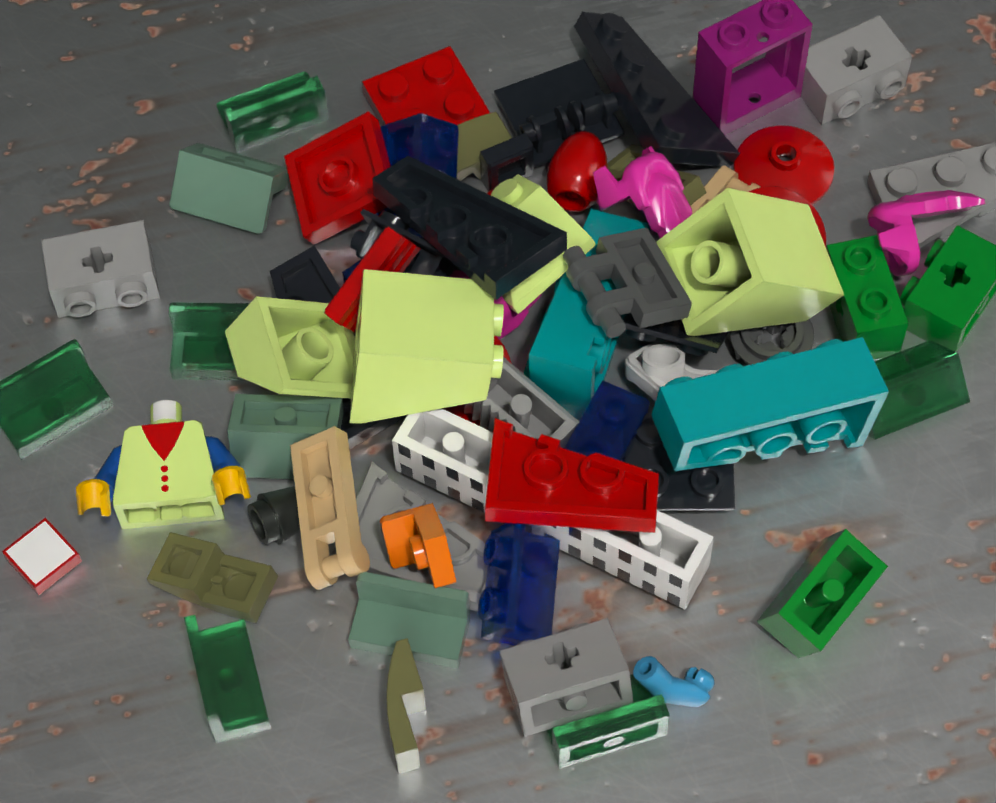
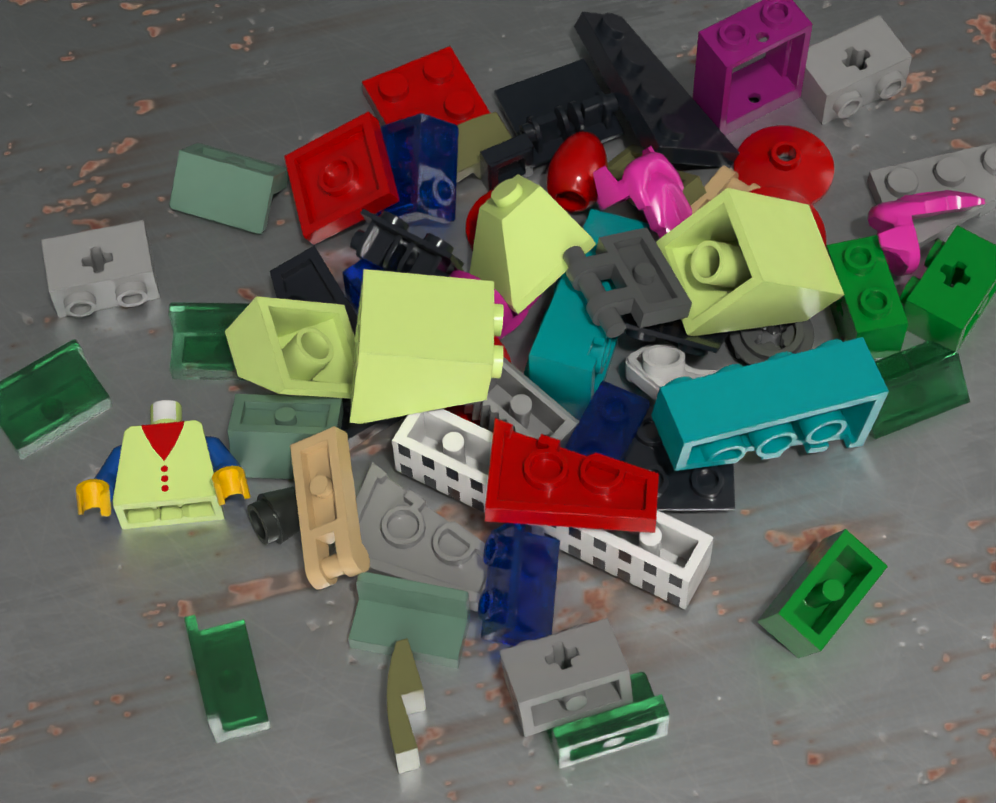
(42, 556): white tile -> none
(212, 579): olive slope -> none
(273, 110): clear green panel -> none
(388, 253): red tile -> none
(419, 539): orange bracket -> none
(471, 228): black wing -> none
(688, 692): dark azure arm -> none

